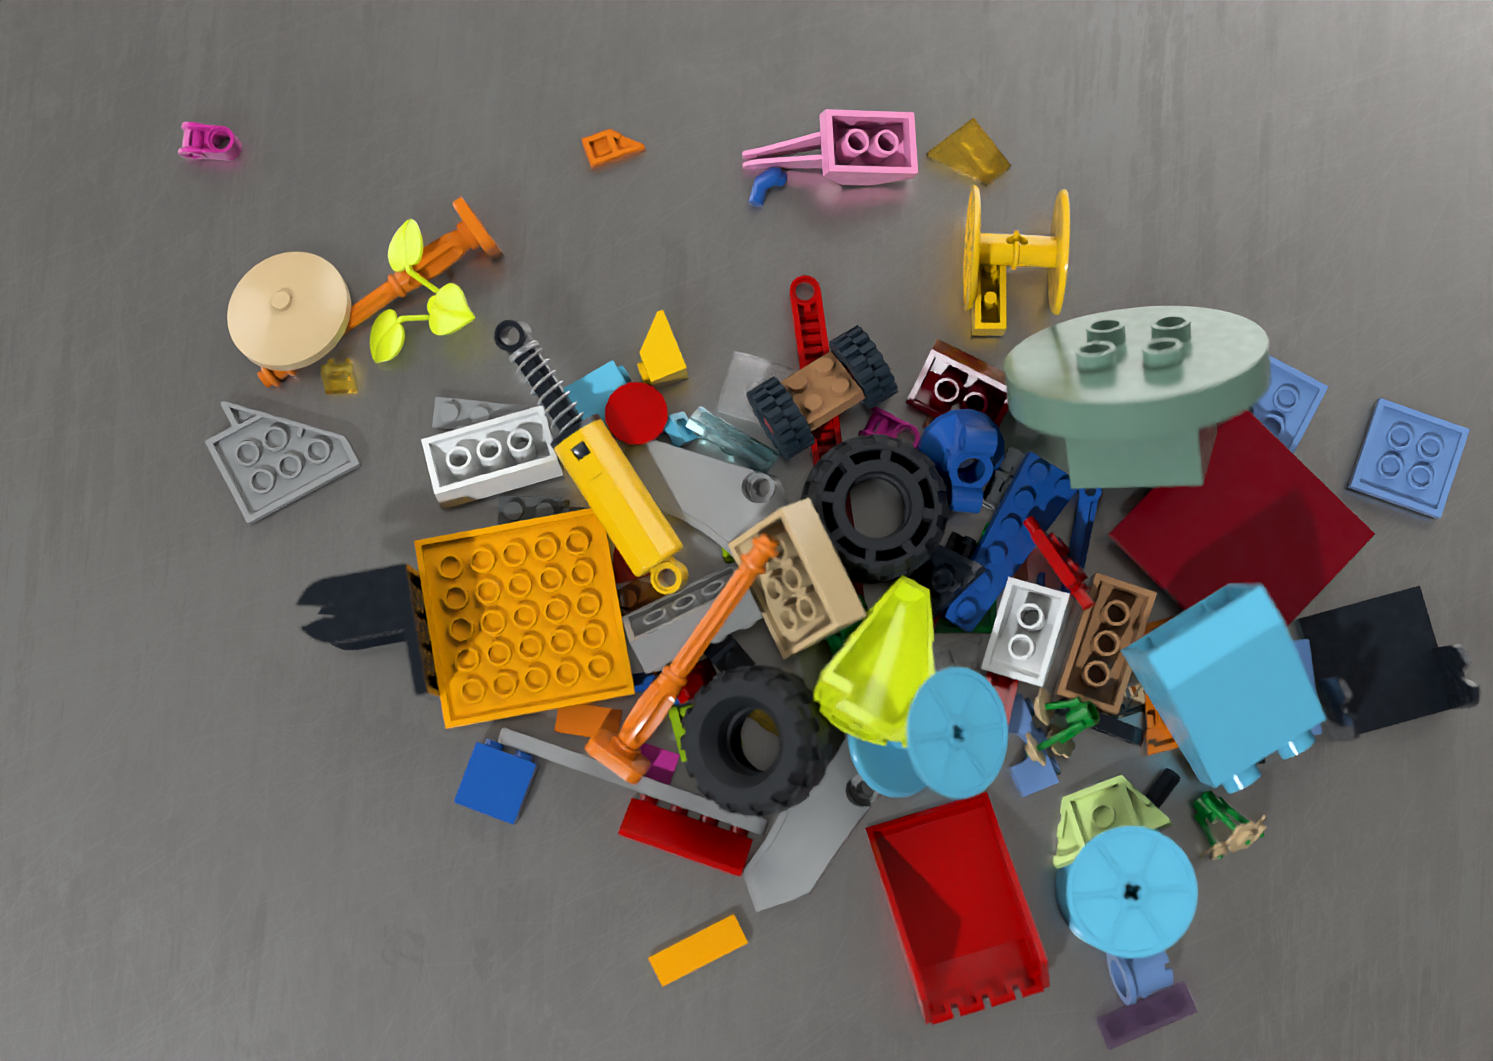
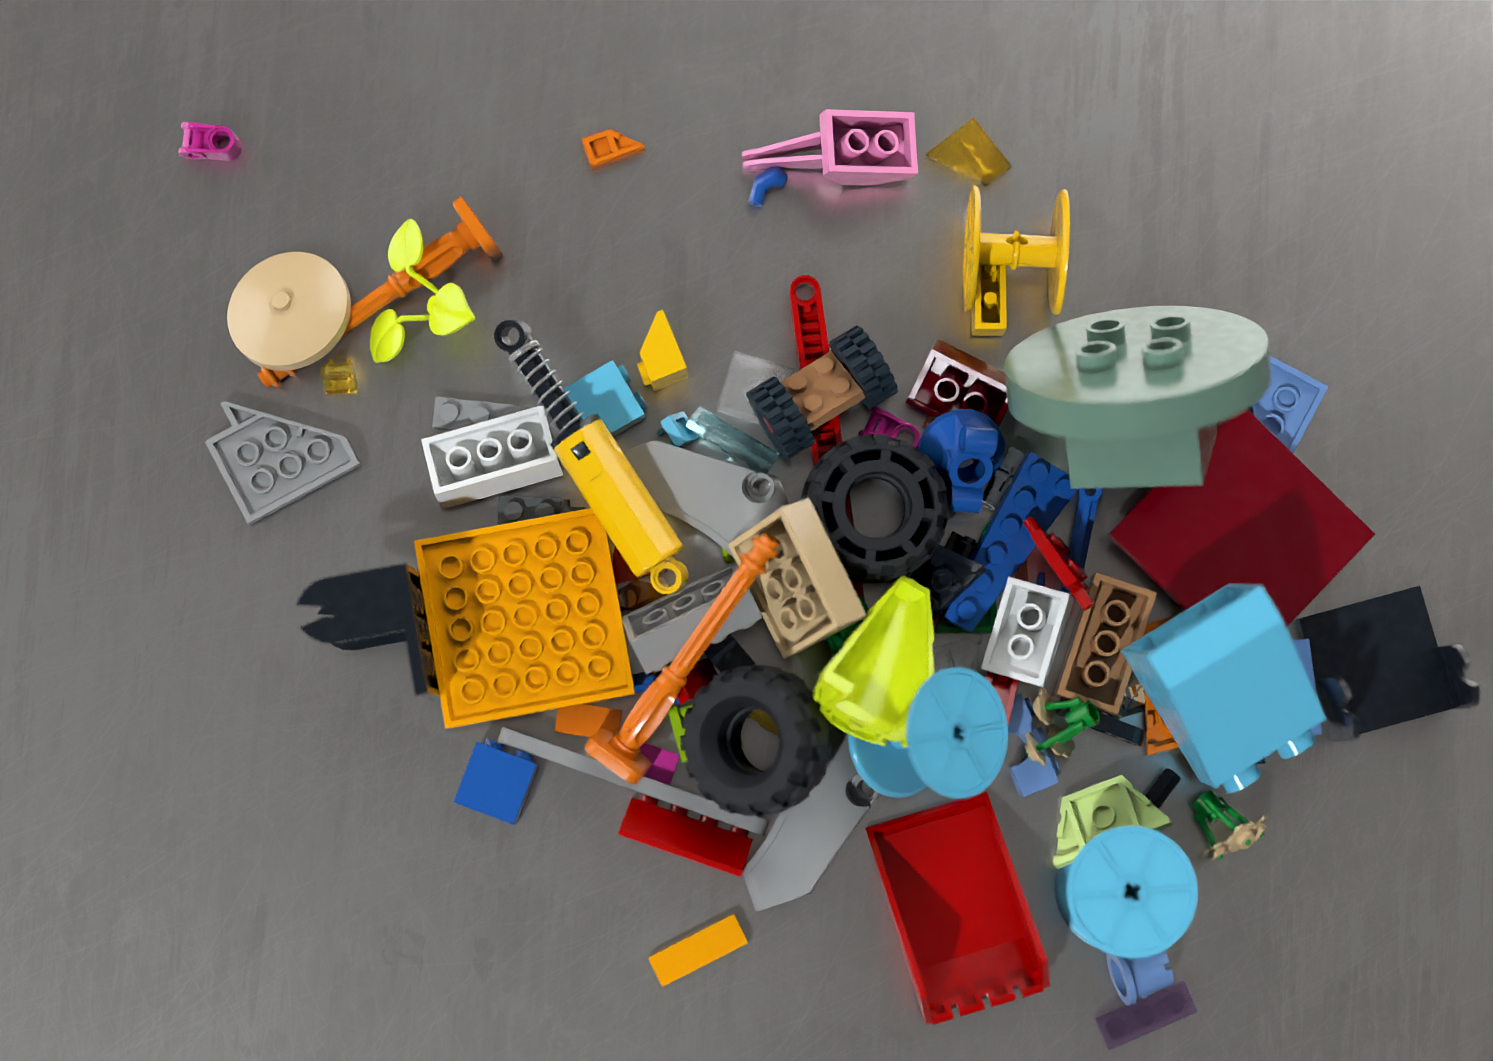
(636, 413): red tile -> none
(1409, 458): medium blue plate -> none

